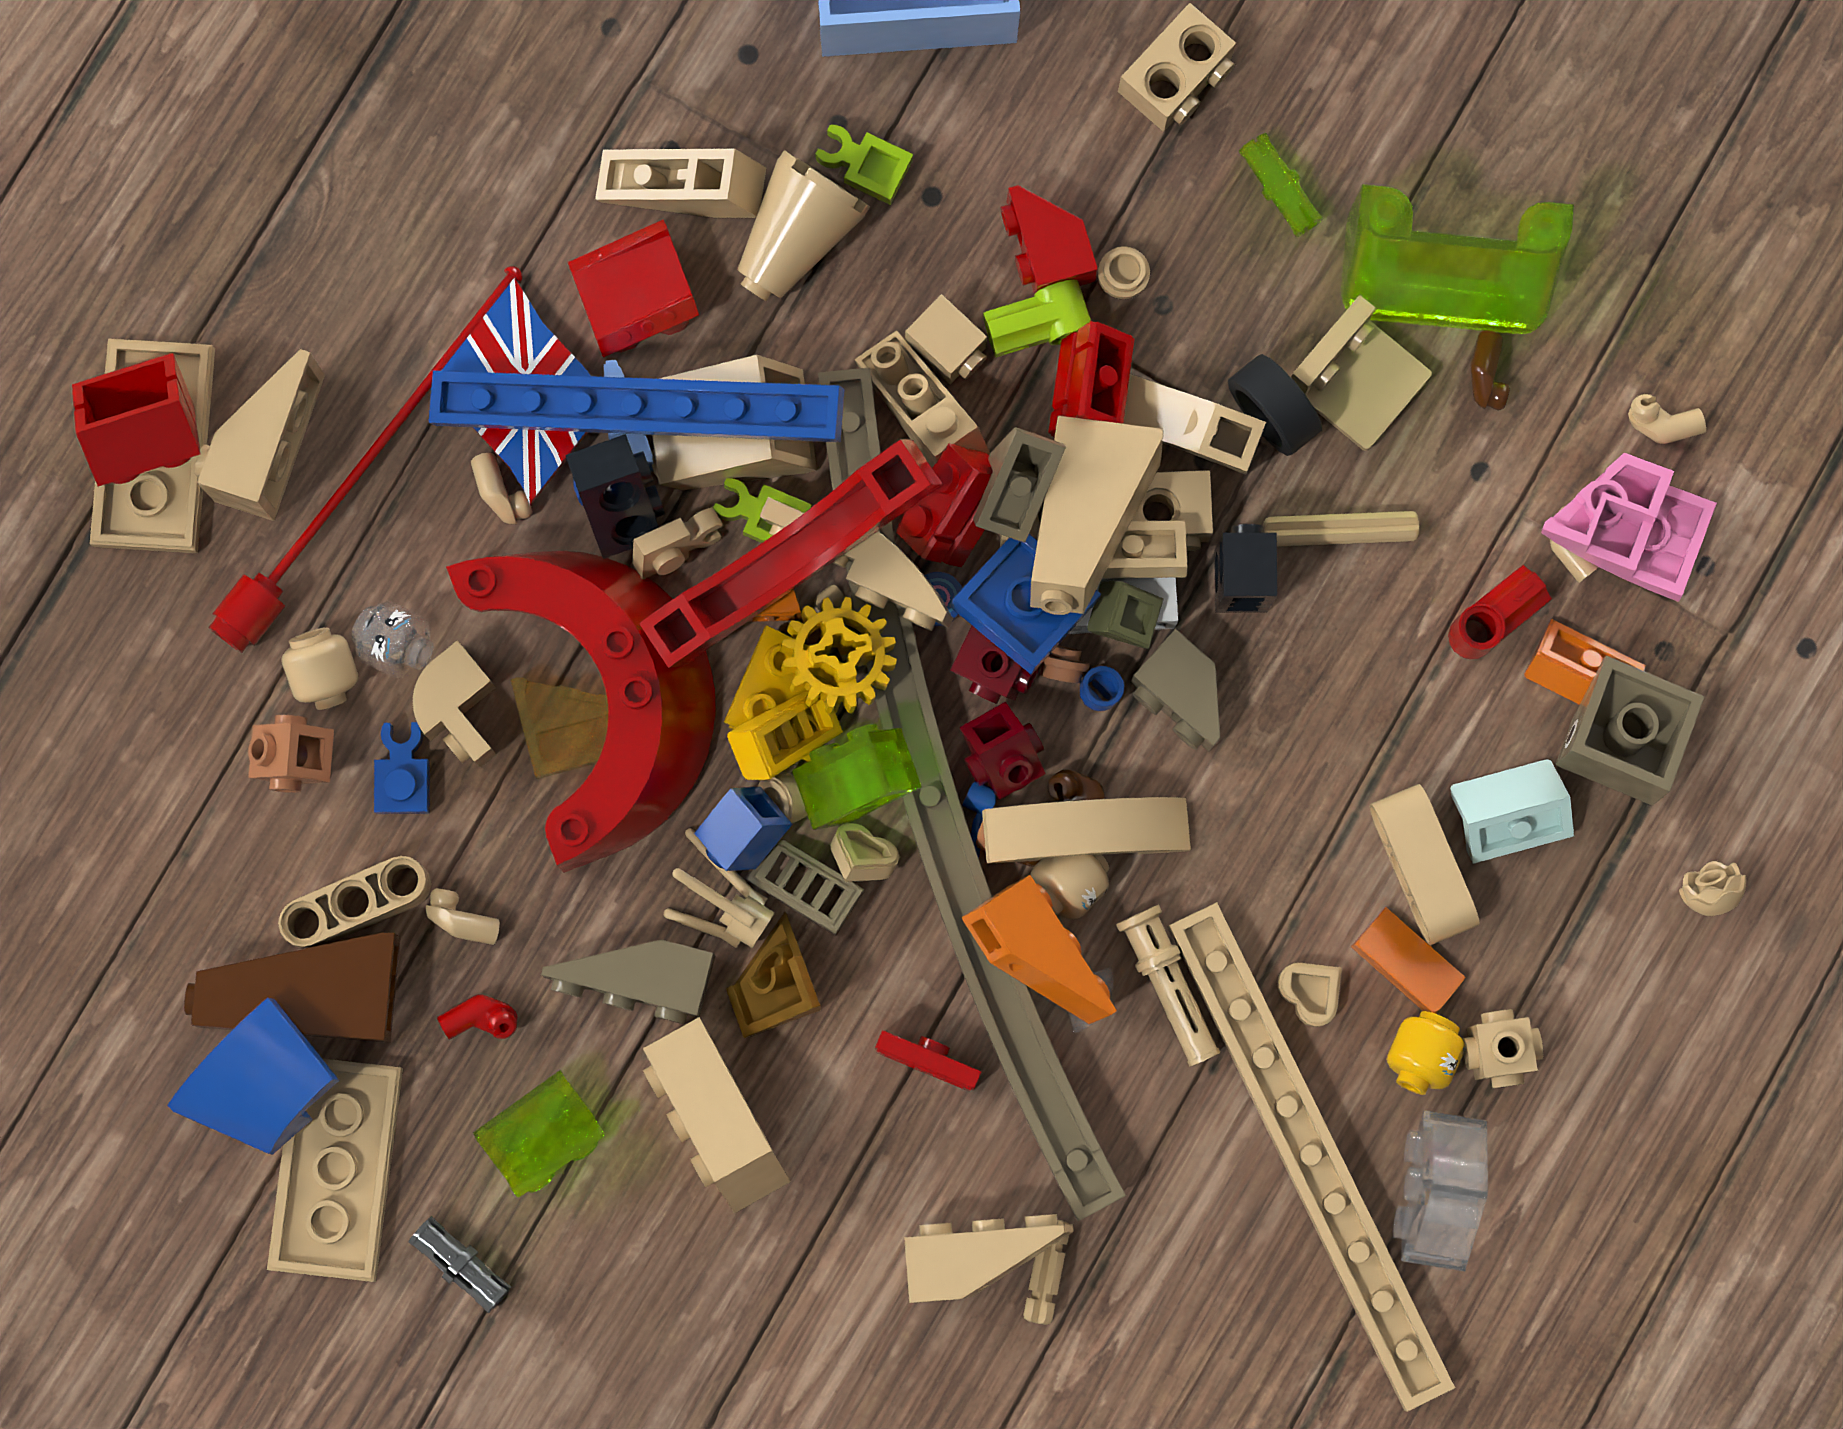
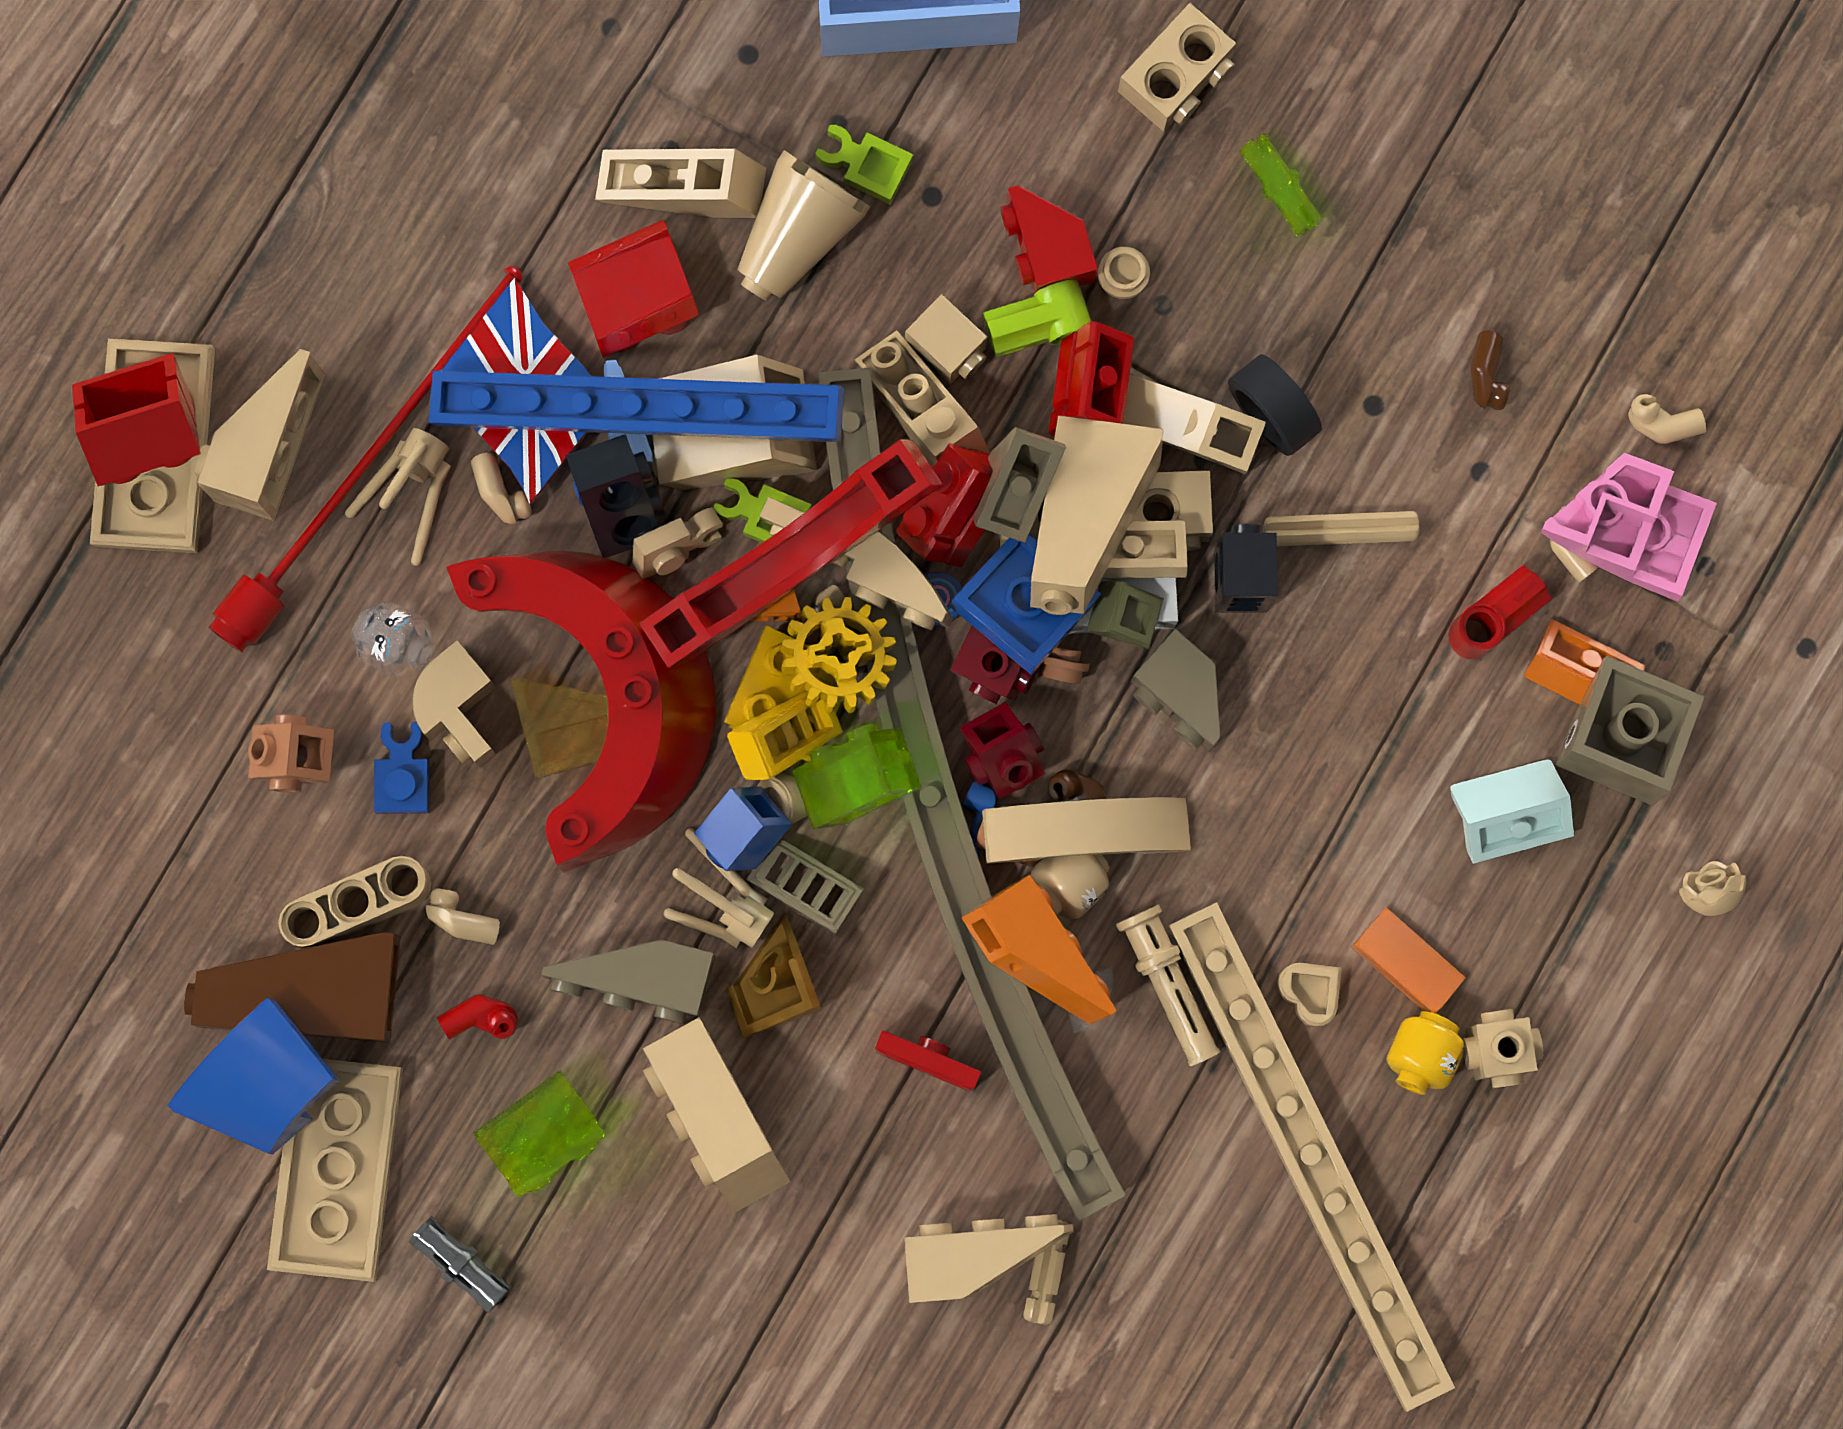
(319, 668): tan head -> none
(415, 458): none -> tan plant
(862, 855): tan tile -> none
(1108, 684): blue hinge -> none
(1360, 376): tan bracket -> none
(1424, 864): tan beam -> none
(1443, 1190): clear brick -> none
(1450, 276): clear neon green windscreen -> none

